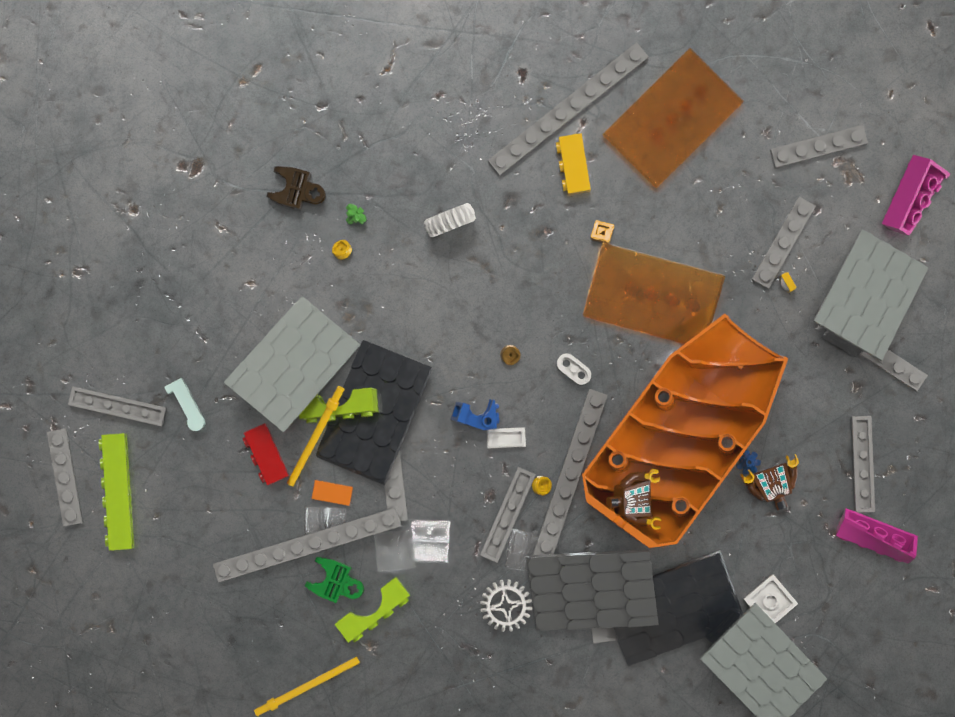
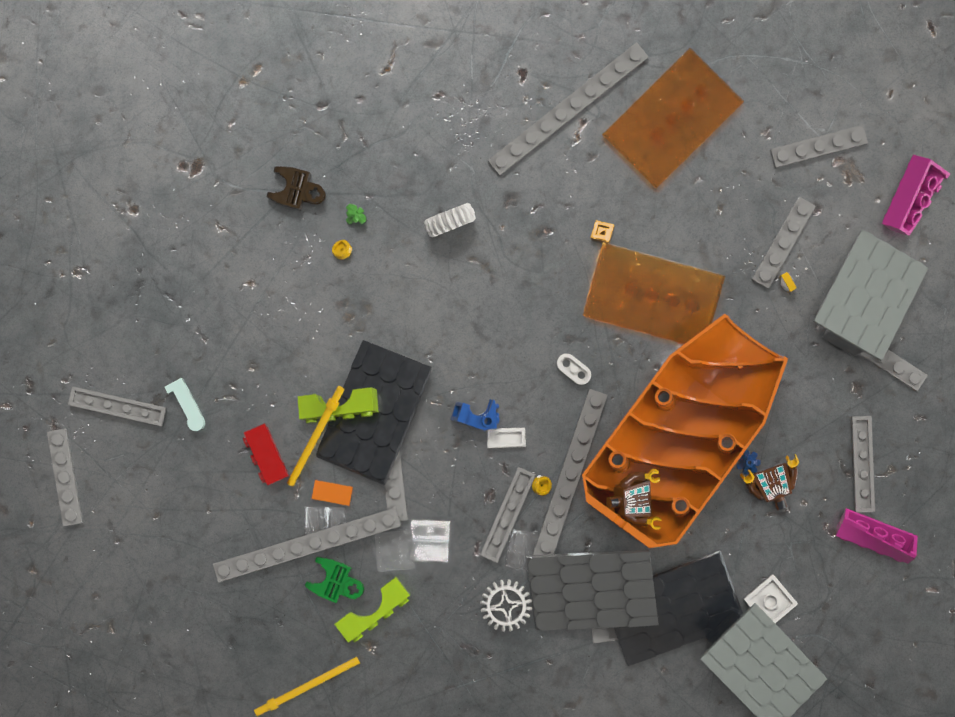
(117, 491): lime brick -> none
(292, 364): light grey piece -> none
(510, 354): pearl gold tile -> none
(573, 164): yellow brick -> none

